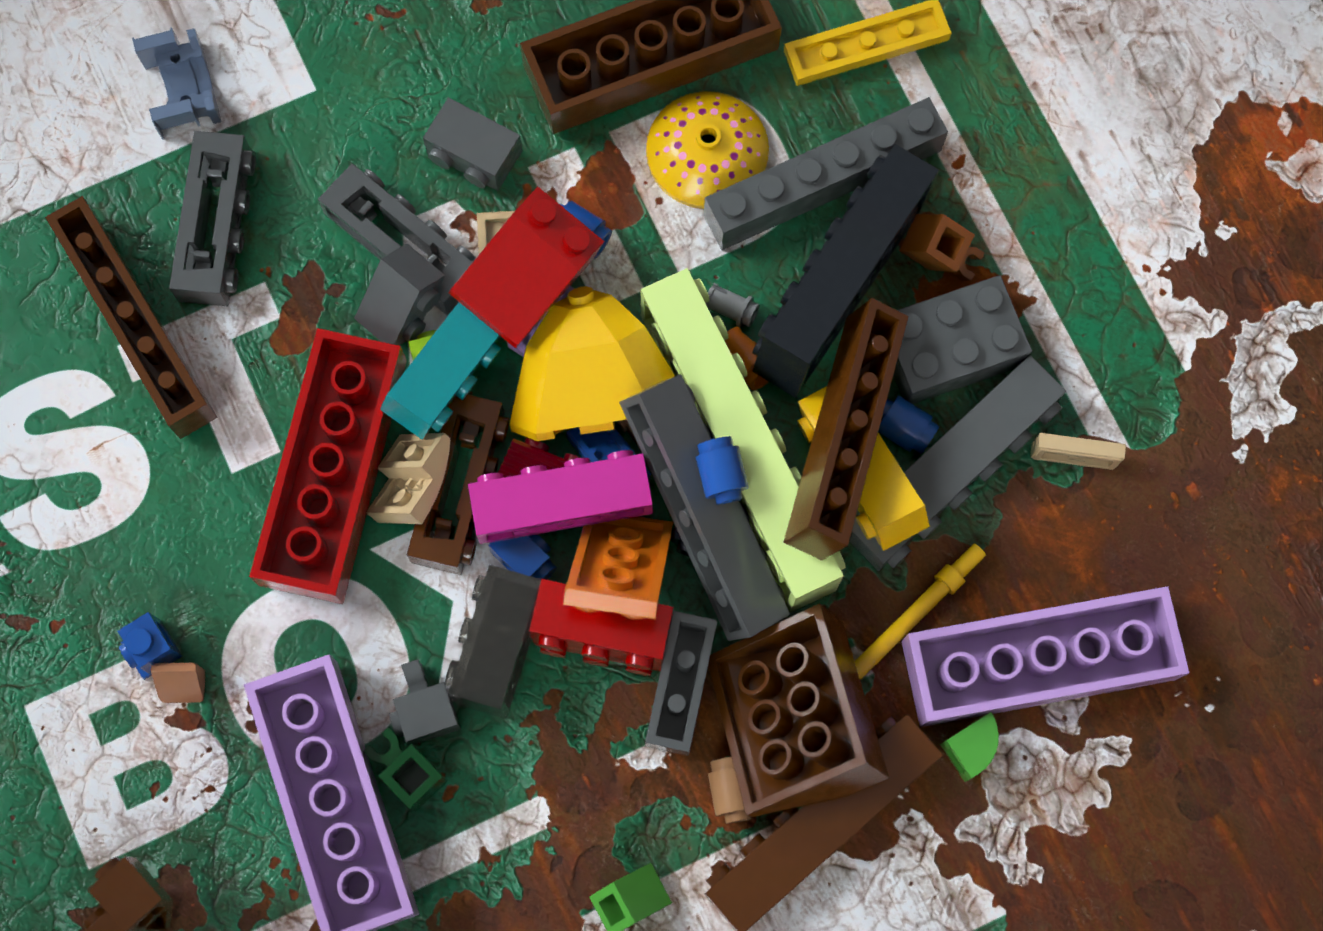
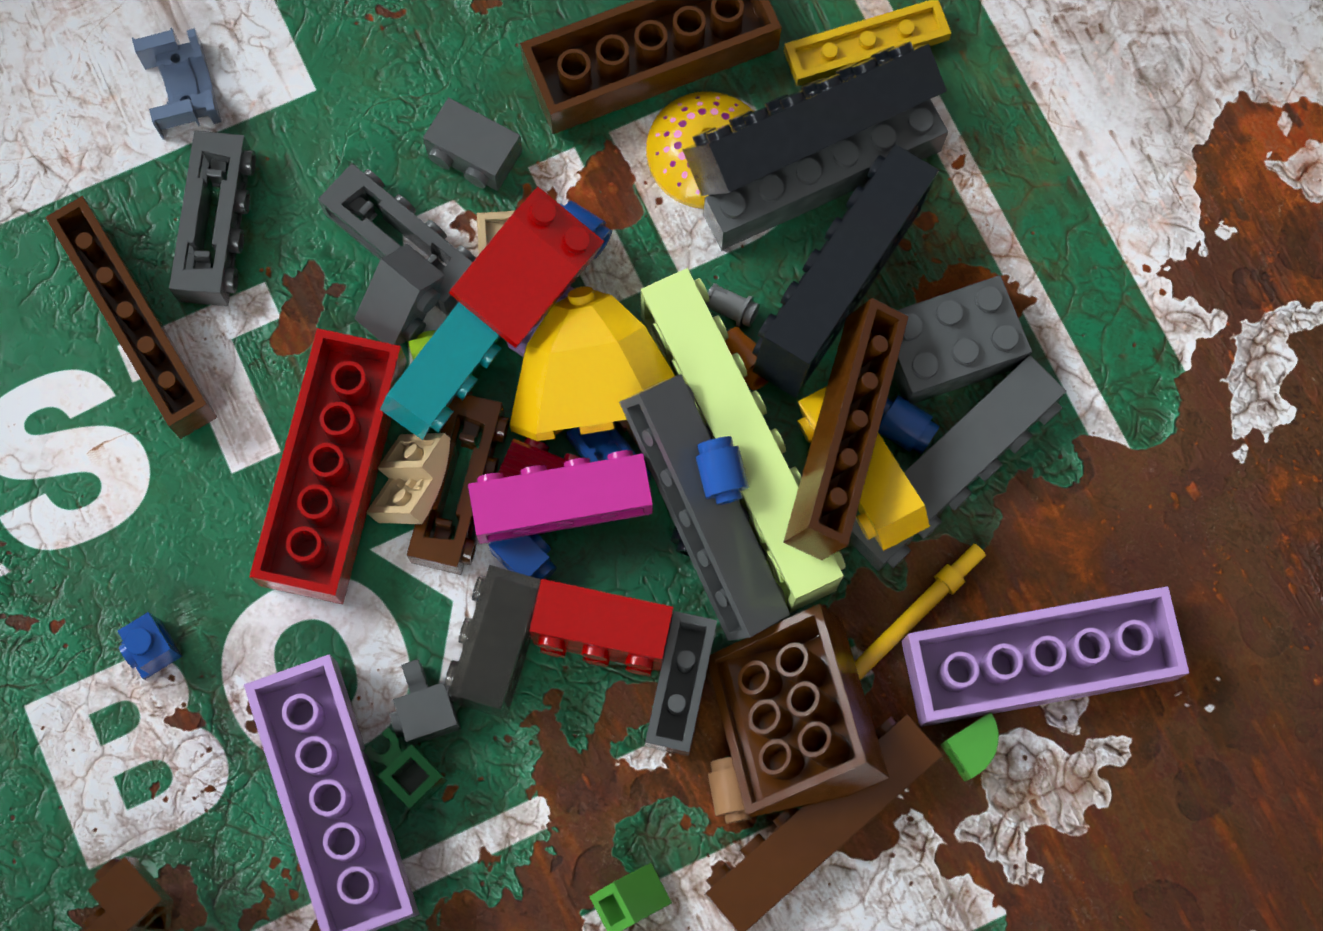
(179, 682): nougat slope -> none
(620, 567): orange plate -> none
(813, 118): none -> black brick
(940, 245): dark orange brick -> none
(1077, 451): tan tile -> none

